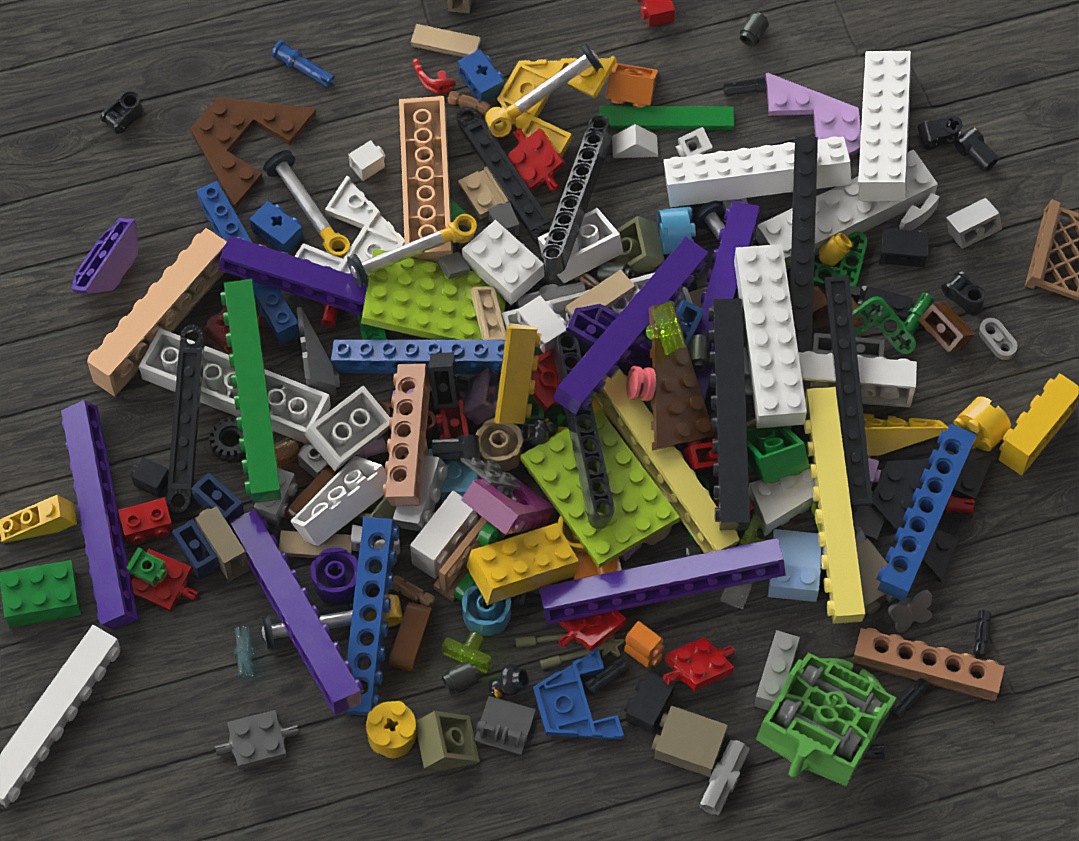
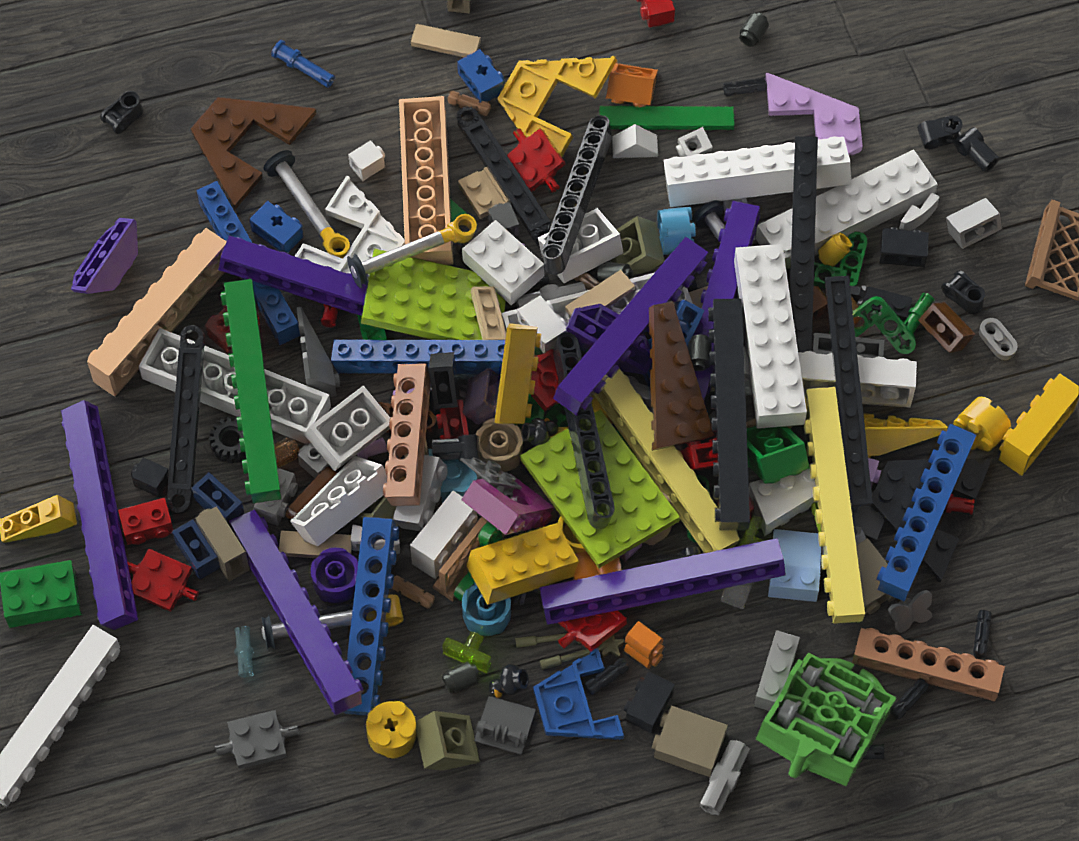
(151, 576): green brick -> none
(410, 637): reddish brown beam -> none
(440, 86): red piece -> none
(453, 265): dark grey tile -> none
(508, 114): piece -> none
(641, 383): coral wheel -> none
(666, 329): clear neon green tile -> none
(699, 664): red plate -> none
(885, 126): white brick -> none

